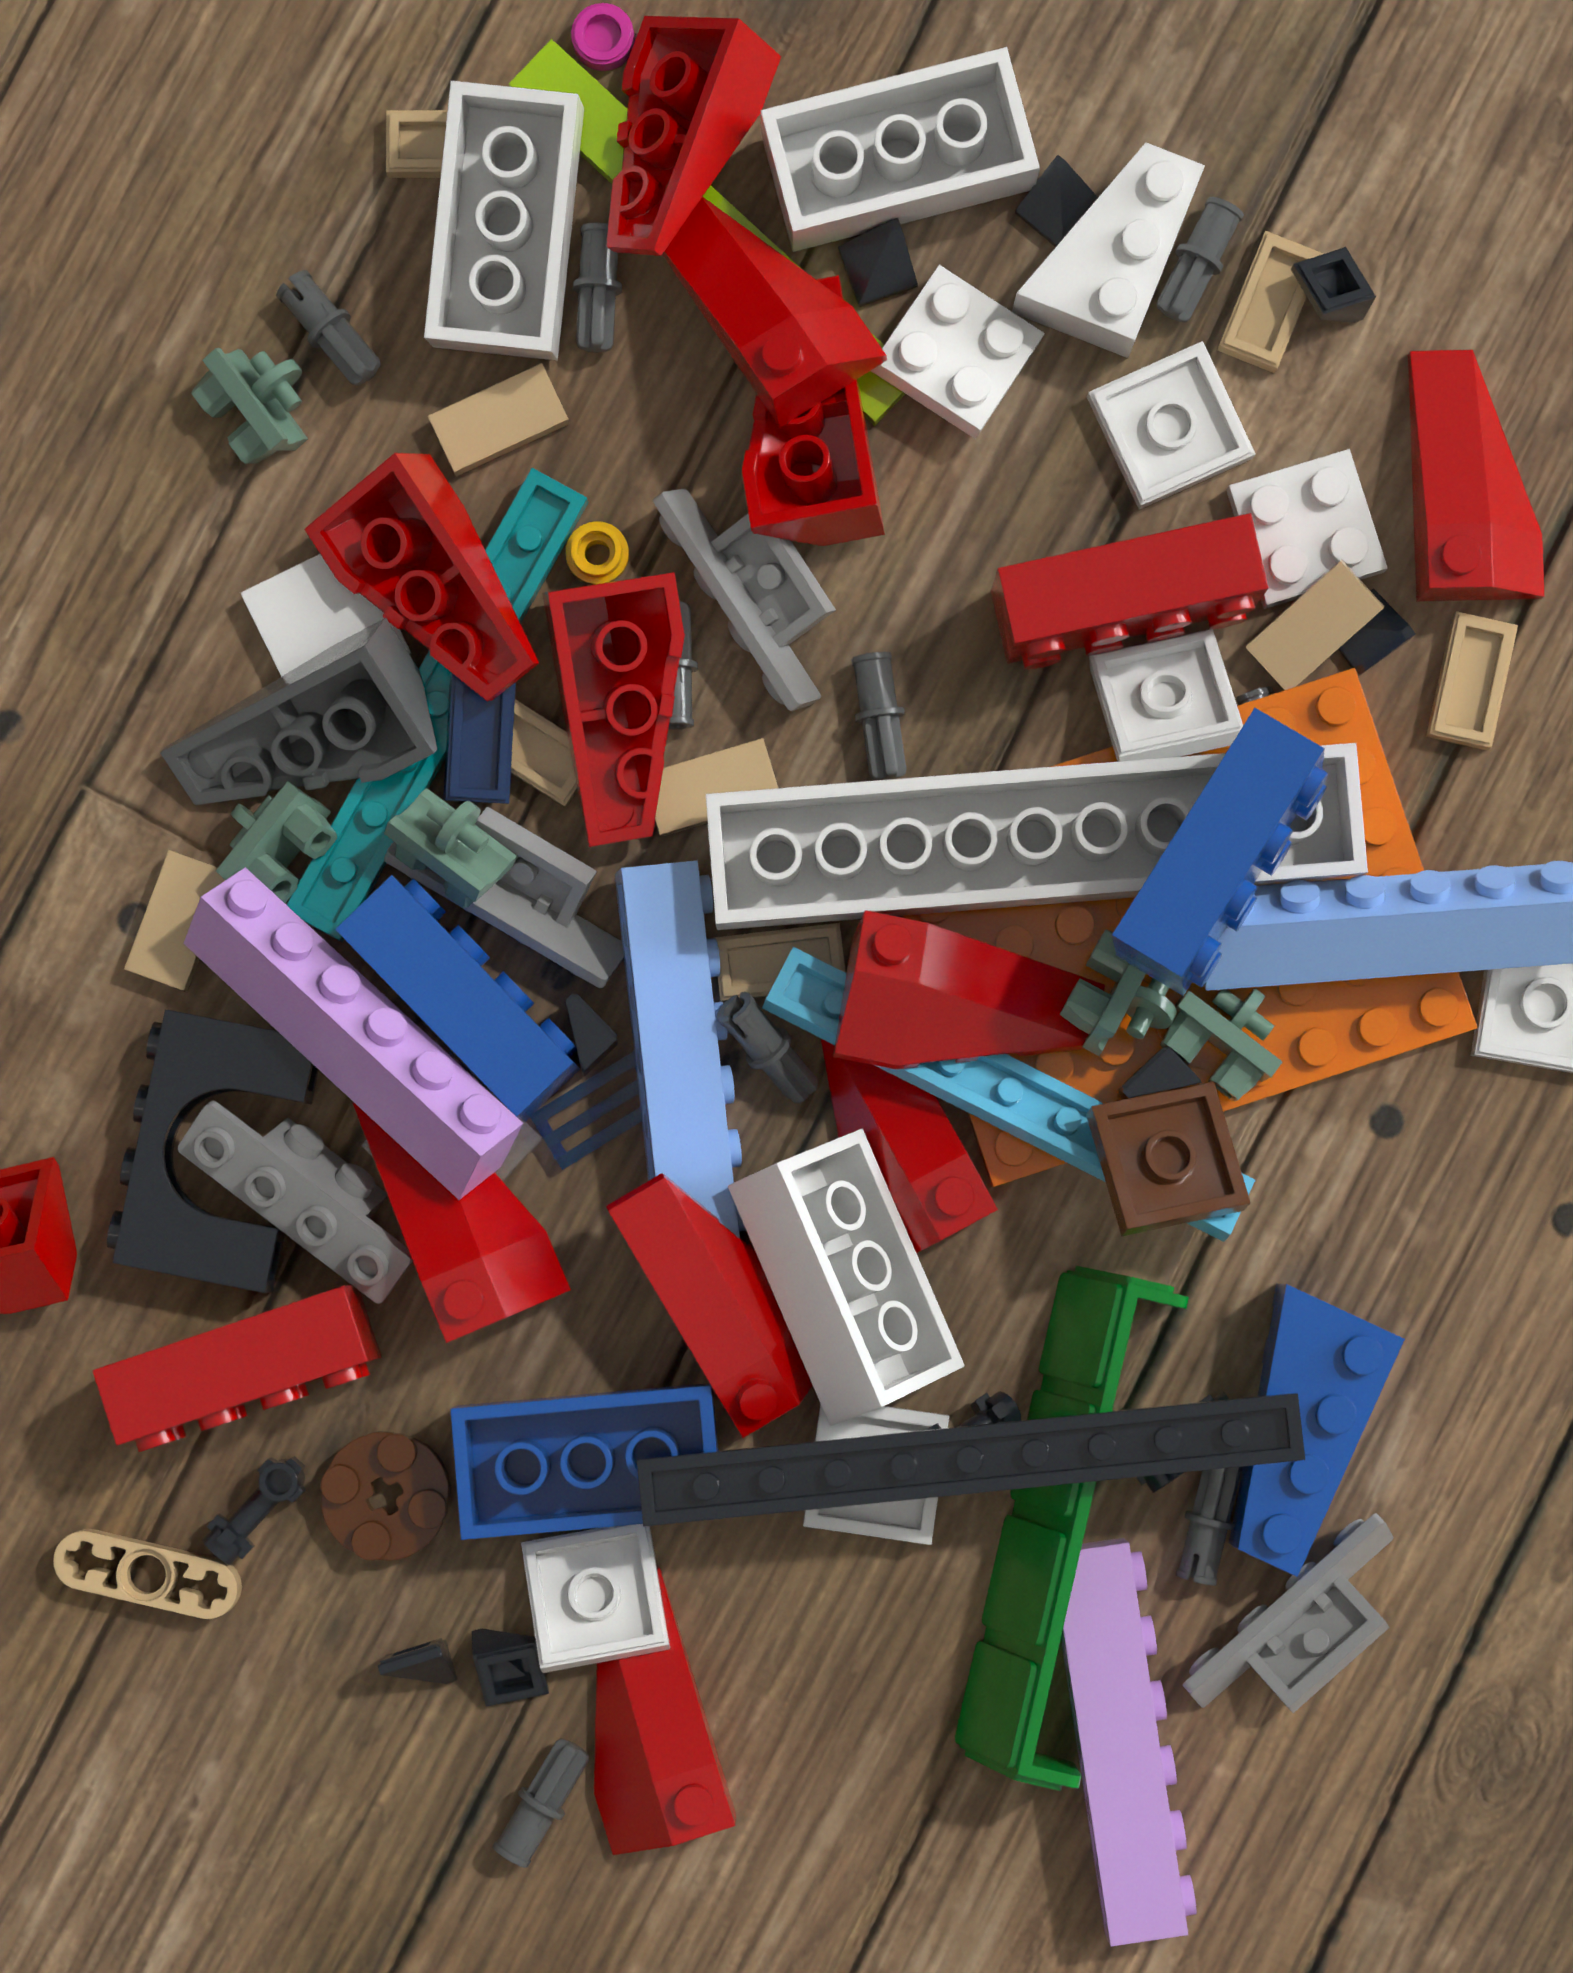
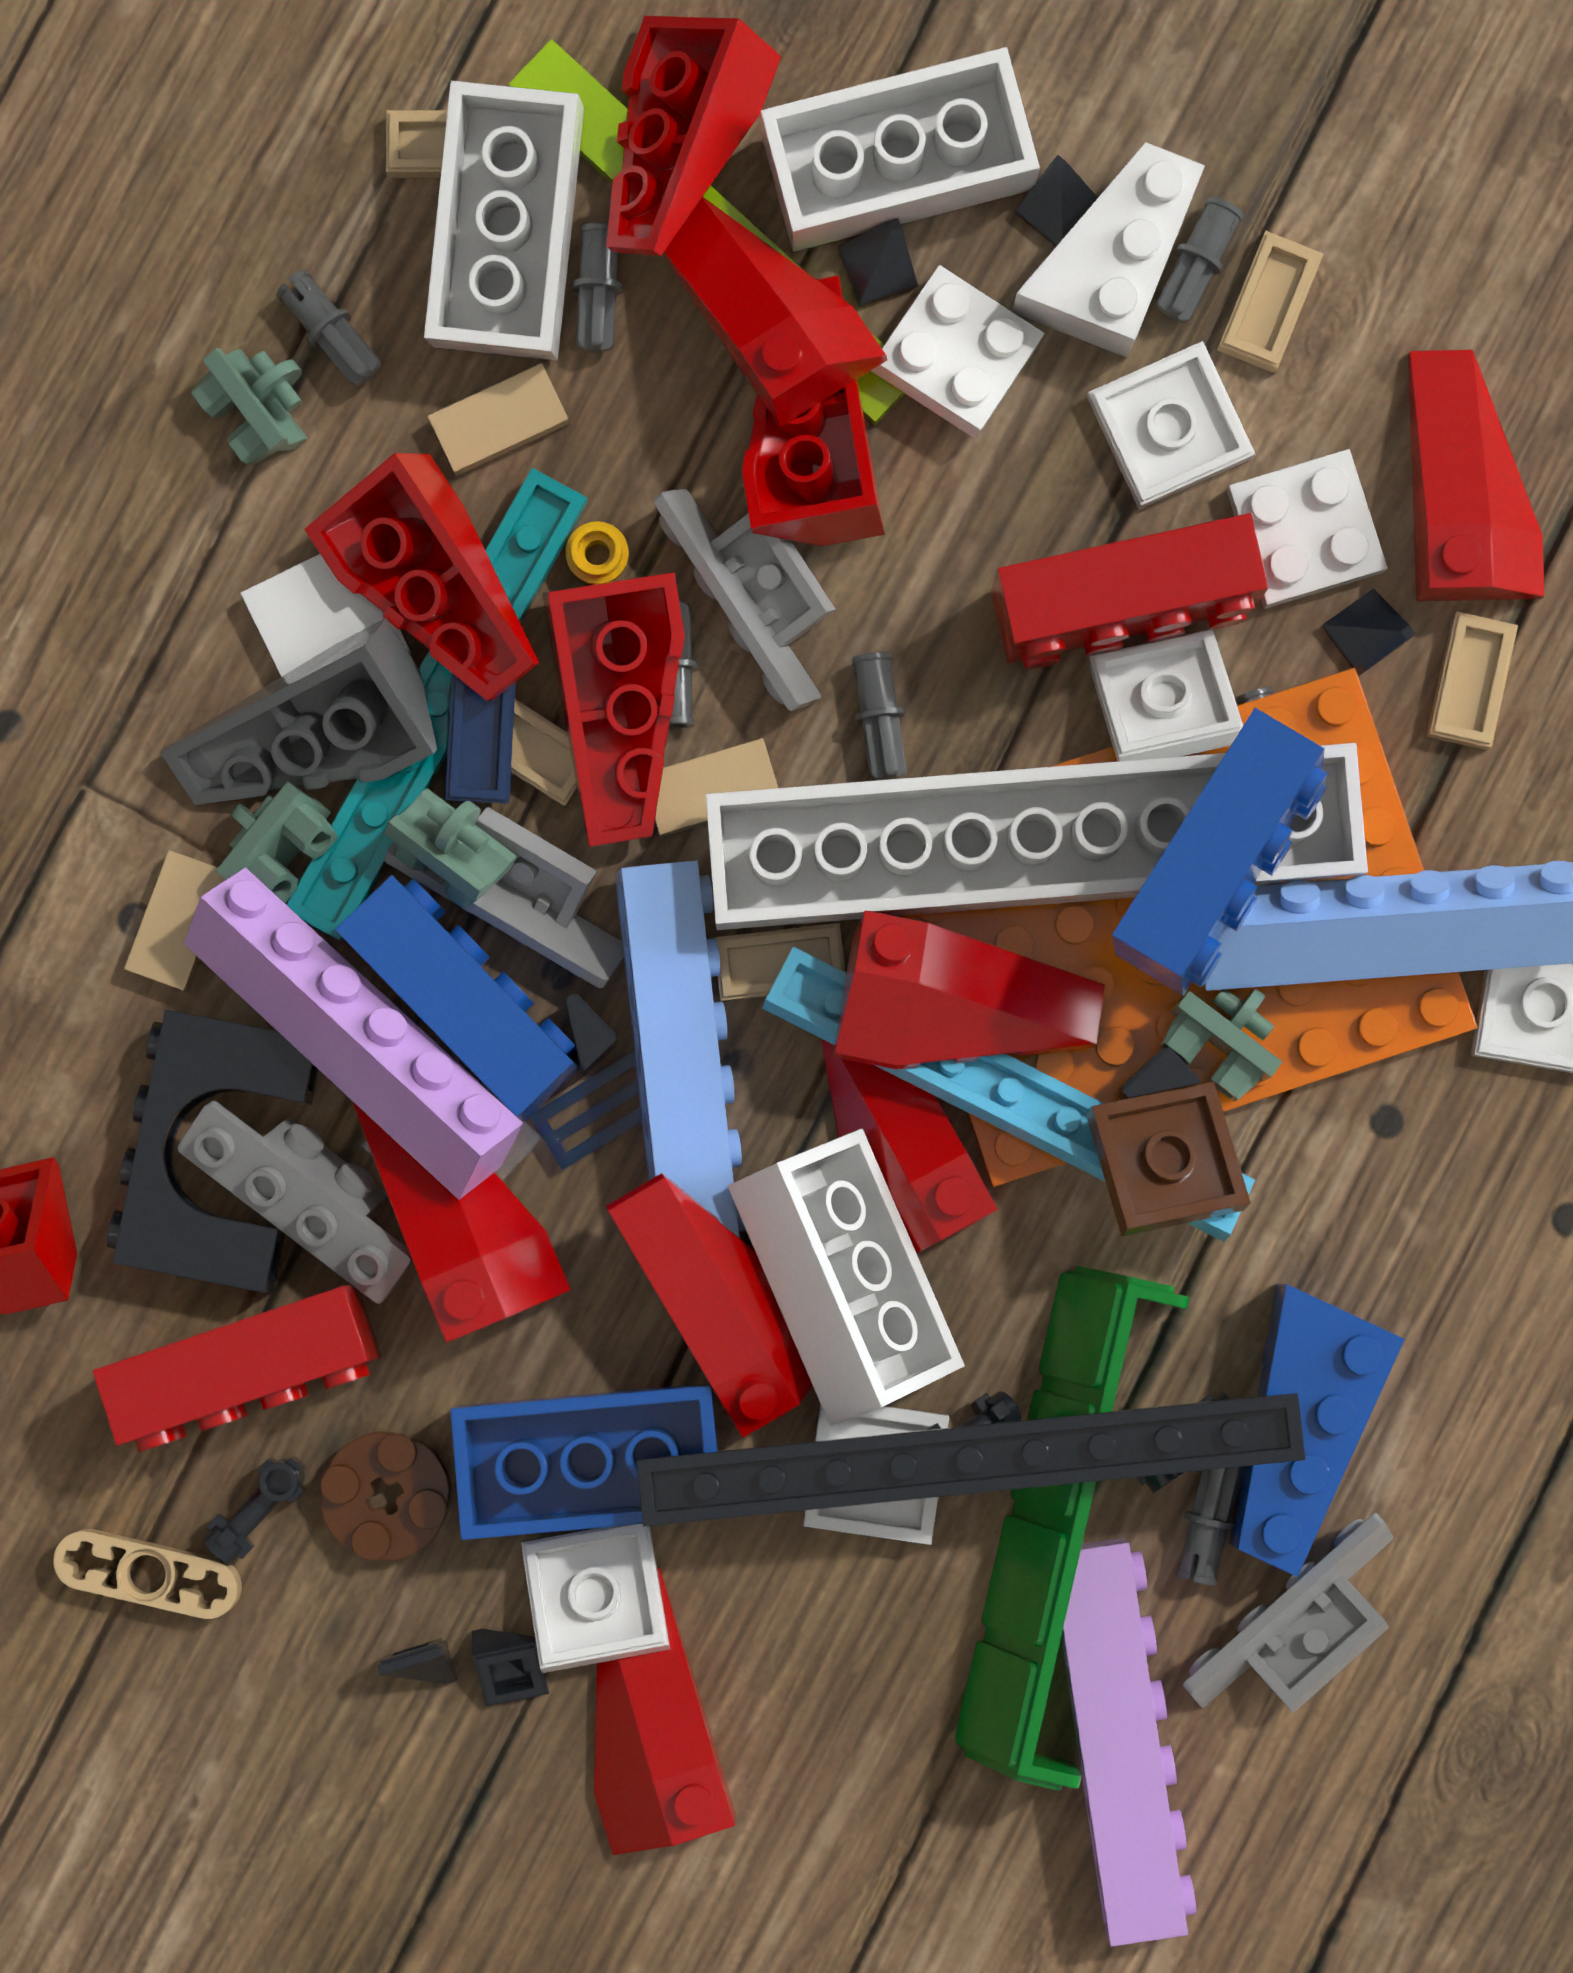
(541, 1802): dark grey axle -> none
(602, 36): dark pink tile -> none
(767, 1047): dark grey axle -> none
(1102, 1013): sand green hips -> none
(1314, 626): tan tile -> none
(1335, 286): black slope -> none

